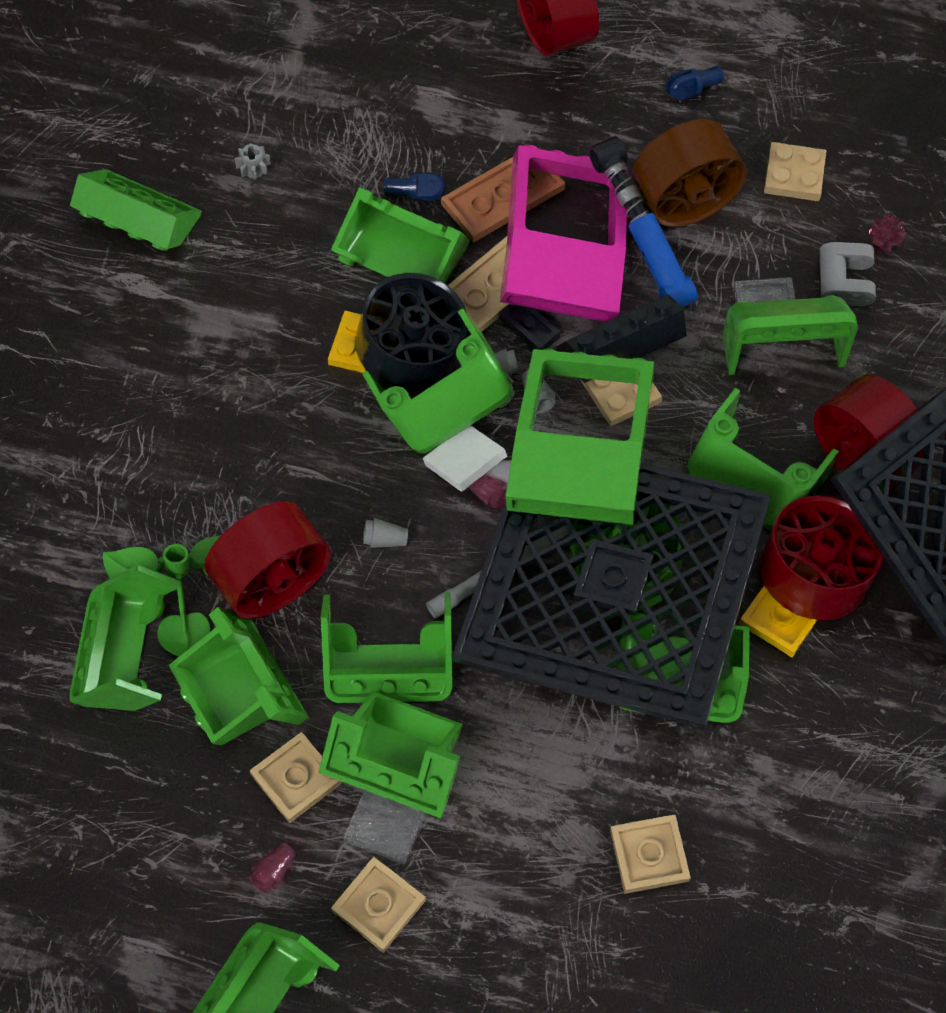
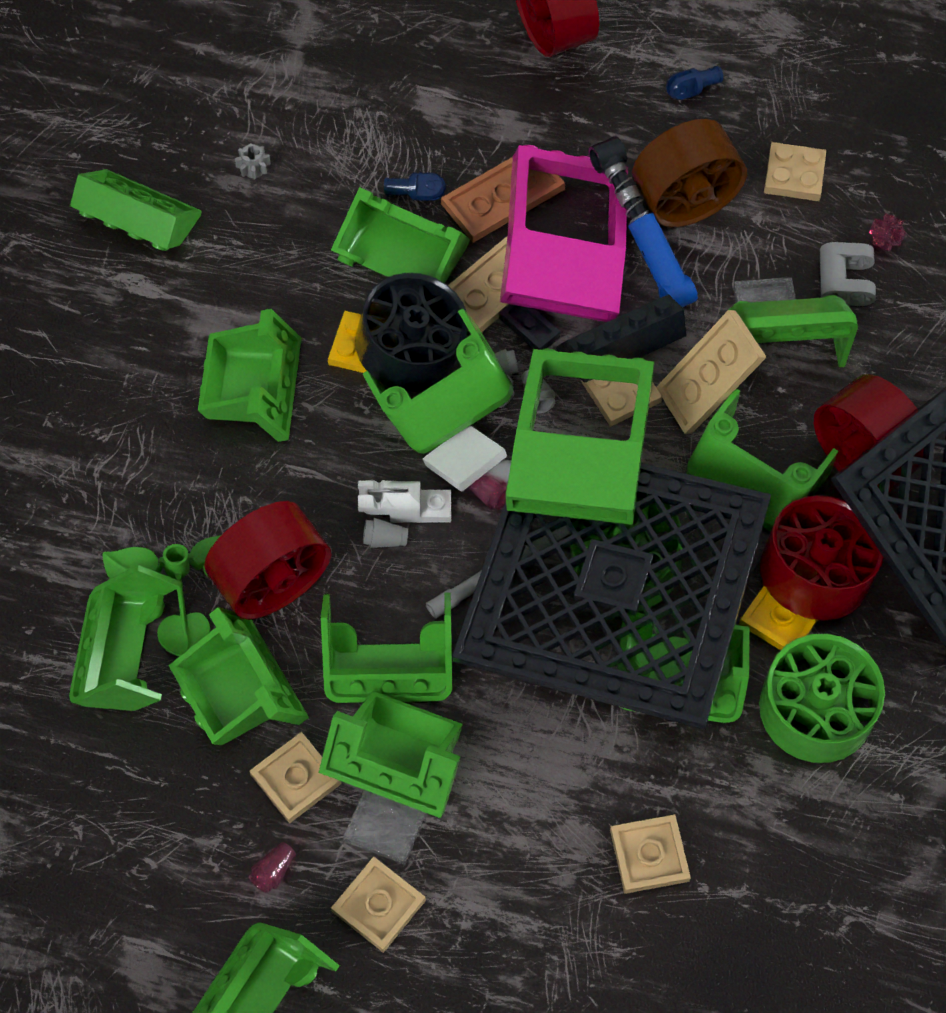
(252, 375): none -> bright green windscreen
(404, 501): none -> white plate
(710, 371): none -> tan plate
(821, 698): none -> bright green wheel

